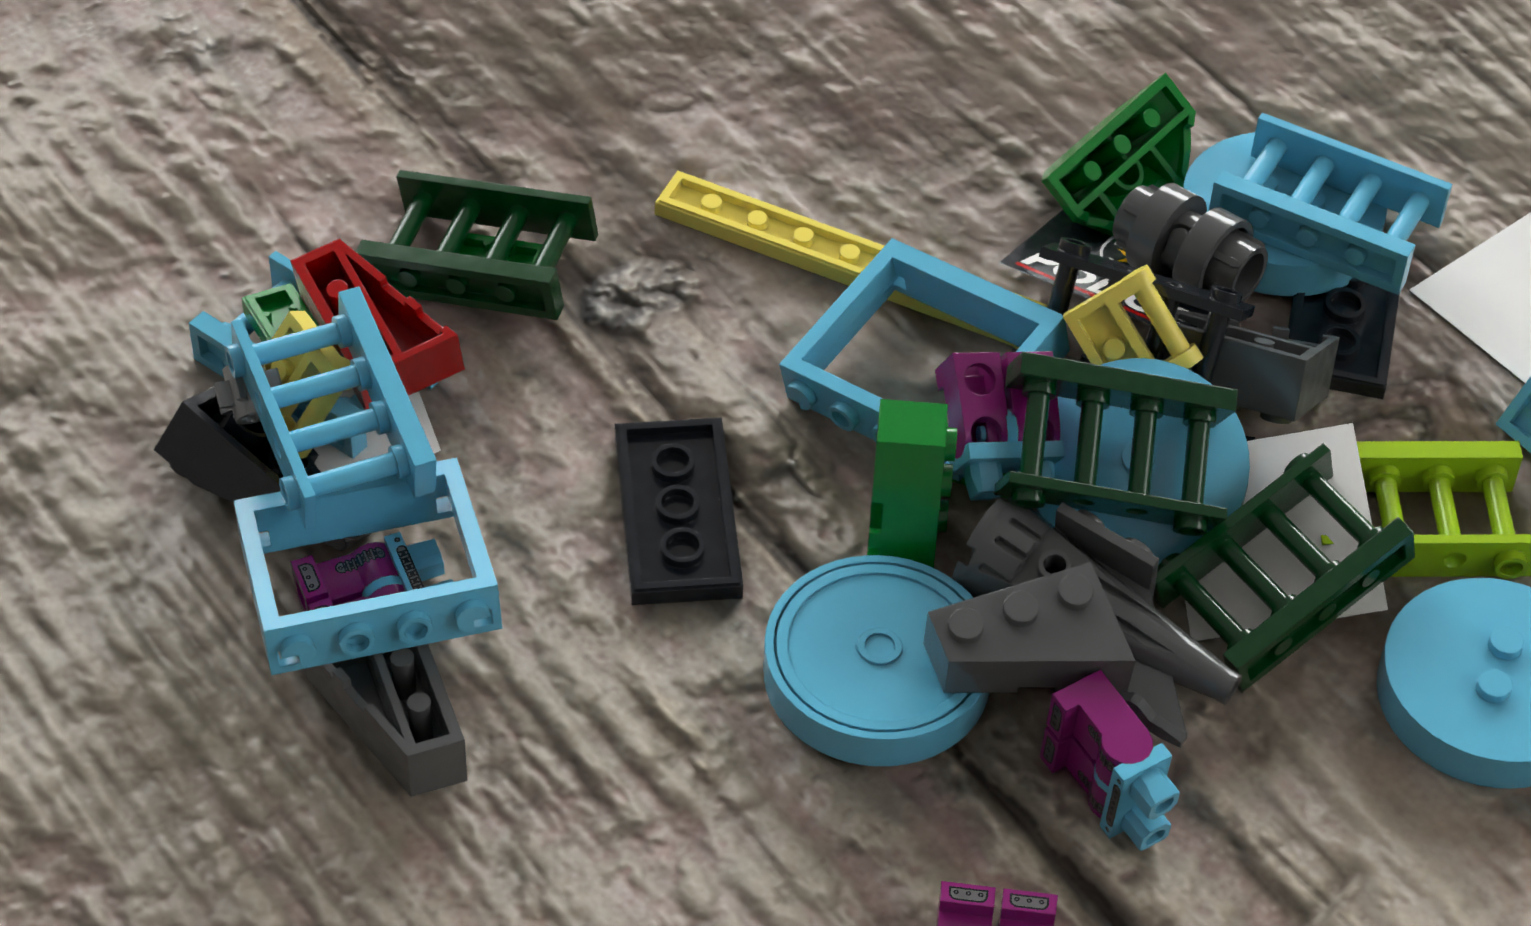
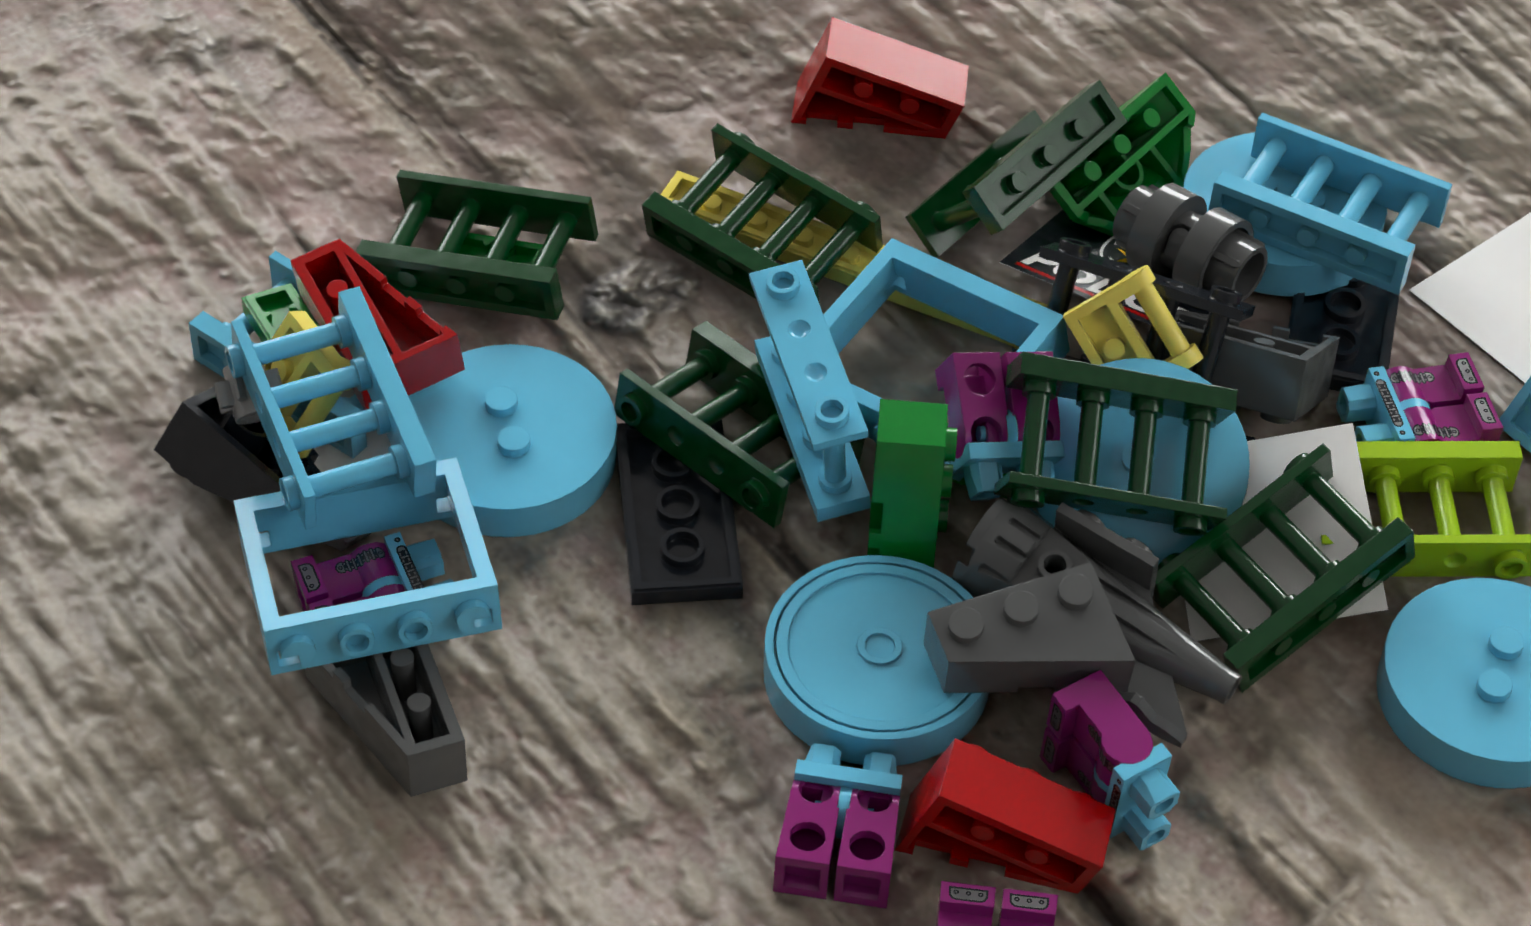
(527, 435): none -> medium azure brick
(689, 436): none -> dark green fence
(715, 244): none -> dark green fence
(810, 391): none -> medium azure fence
(842, 804): none -> magenta hips
(879, 82): none -> red wedge
(1008, 818): none -> red wedge
(1016, 169): none -> dark green fence
(1422, 404): none -> hips

